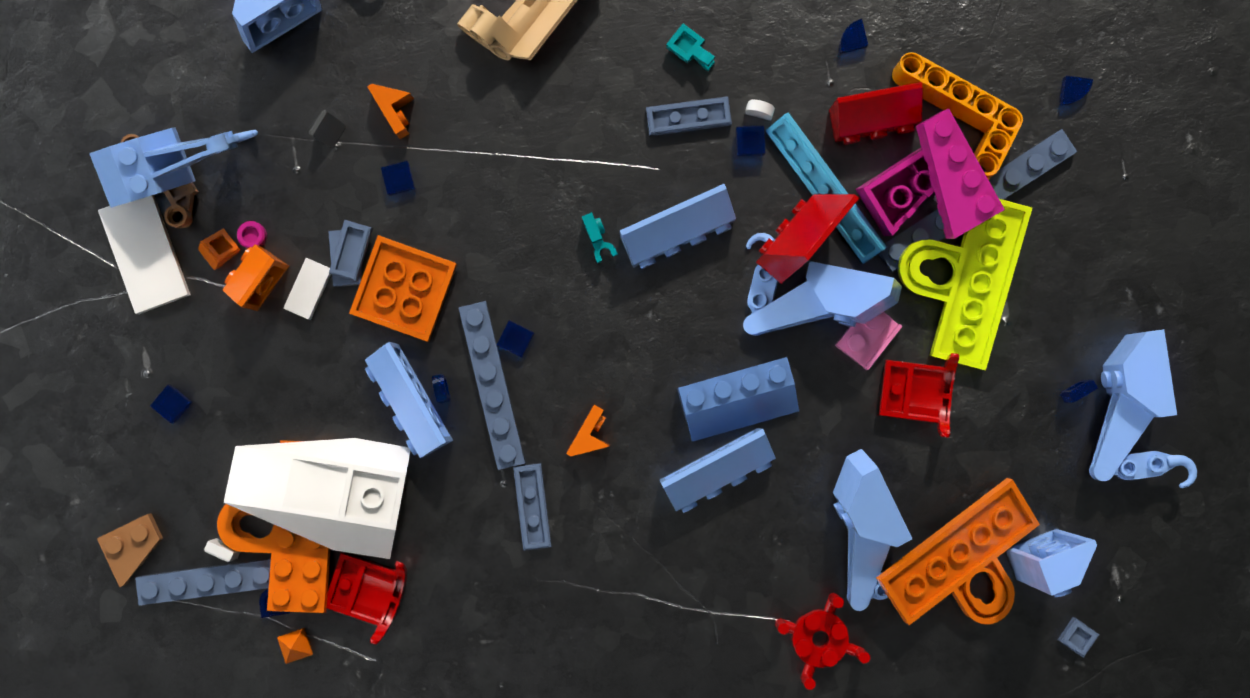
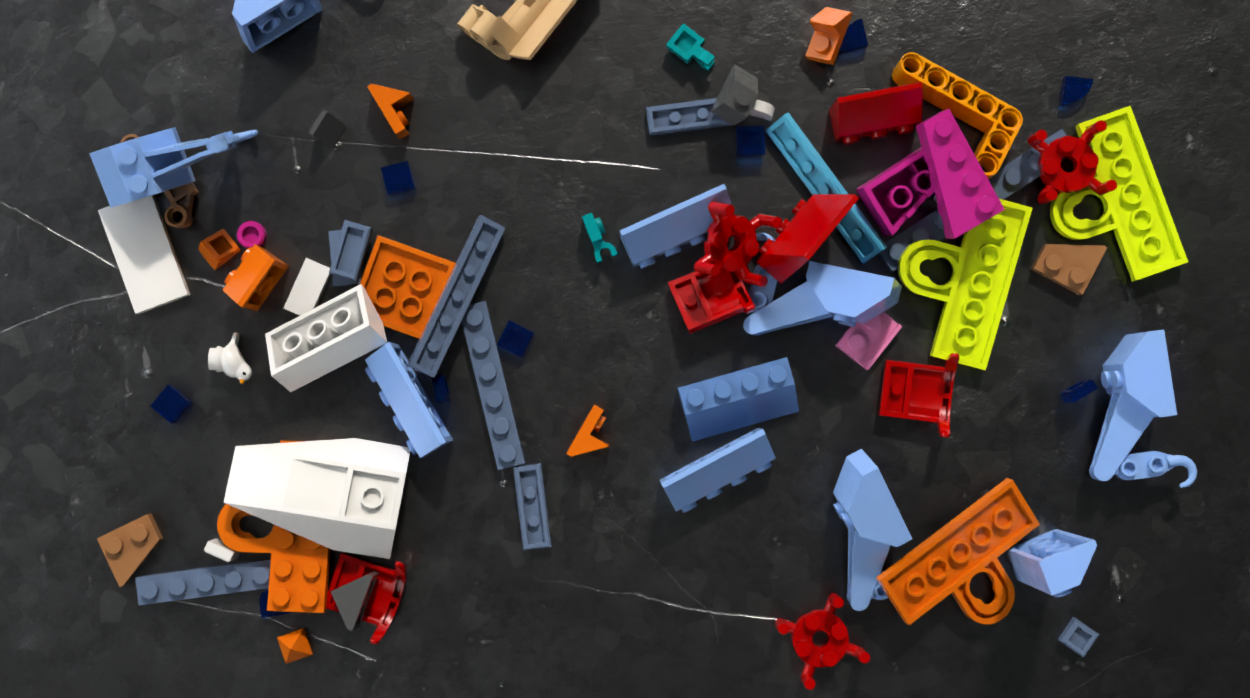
(229, 360): none -> white animal
(324, 339): none -> white slope
(354, 598): none -> dark grey slope
(456, 296): none -> sand blue plate
(710, 298): none -> red piece
(736, 96): none -> dark grey slope
(745, 243): none -> red plate
(829, 32): none -> orange slope
(1069, 264): none -> medium nougat wing
(1081, 155): none -> red plate
(1134, 209): none -> neon yellow plate

